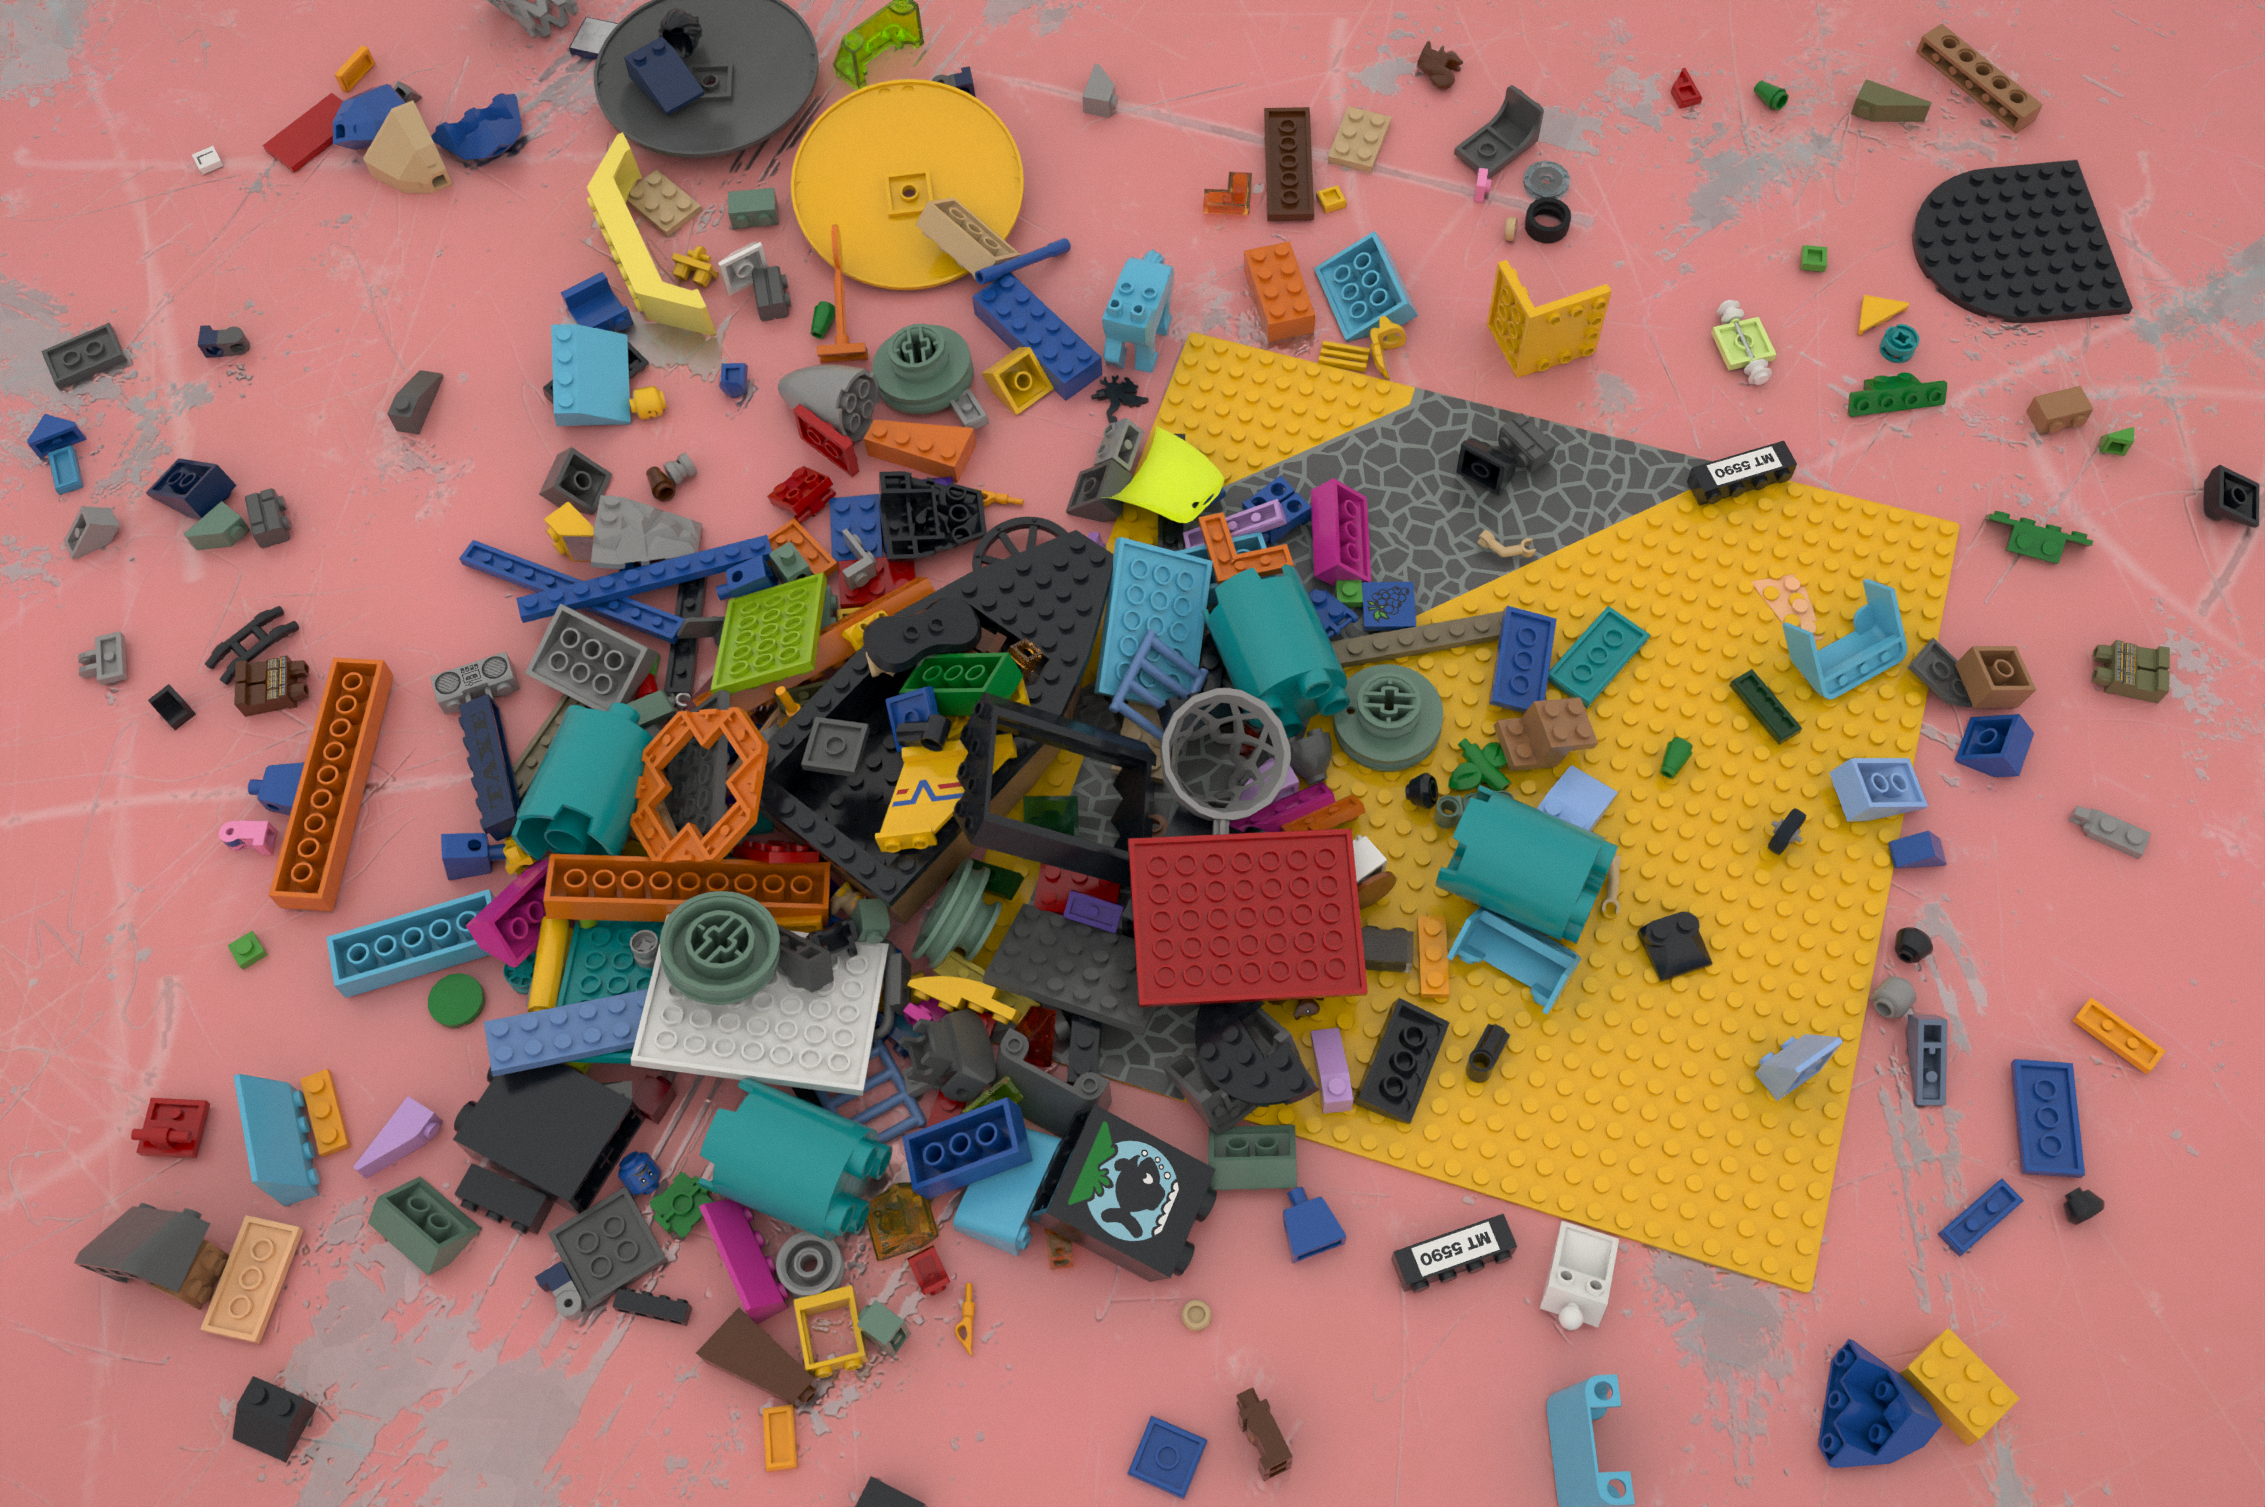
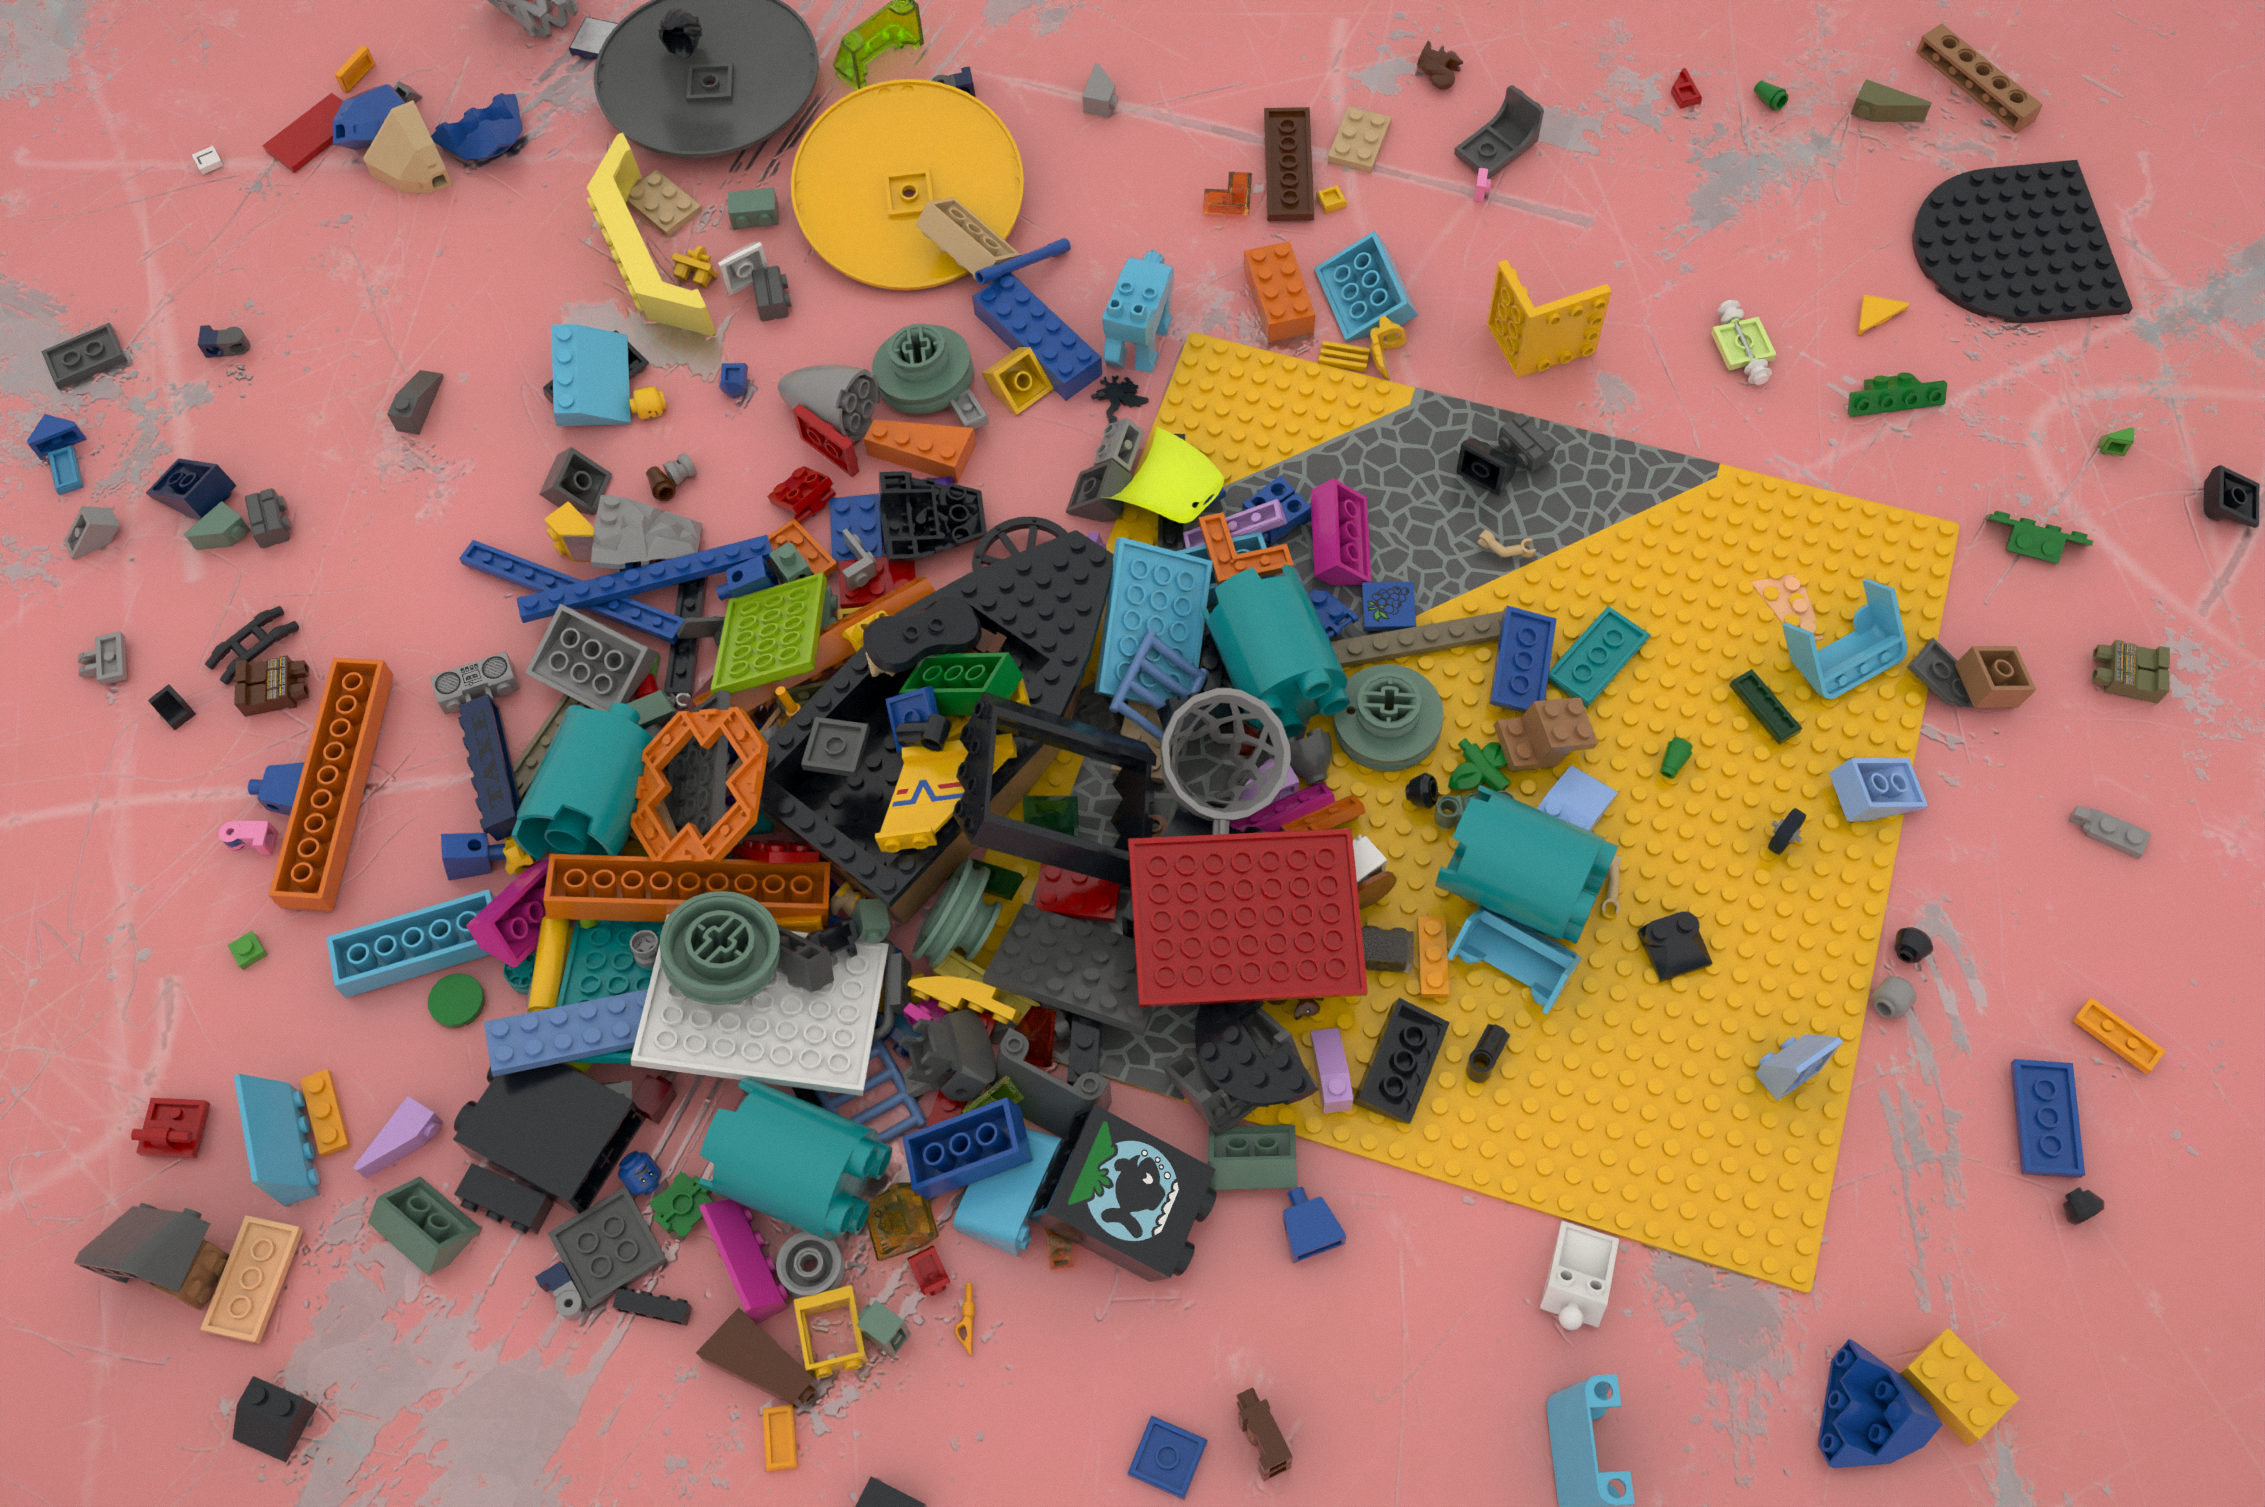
(596, 305): blue panel -> none
(663, 76): dark blue slope -> none
(823, 318): green cone -> none
(842, 349): orange piece -> none
(991, 497): light orange hand -> none
(1024, 663): clear orange leg -> none
(1093, 911): dark purple plate -> none
(1196, 1315): tan tile -> none
(1349, 592): bright green plate -> none
(1454, 1253): brick -> none
(1511, 228): tan tile -> none
(1546, 170): clear light blue tile -> none
(1547, 206): black tyre -> none
(1741, 473): brick -> none
(1813, 258): bright green plate -> none
(1900, 342): teal wheel -> none
(1917, 851): blue slope -> none
(1928, 1057): sand blue slope -> none
(1980, 1217): blue tile -> none
(1995, 745): blue slope -> none
(2060, 410): medium nougat brick -> none

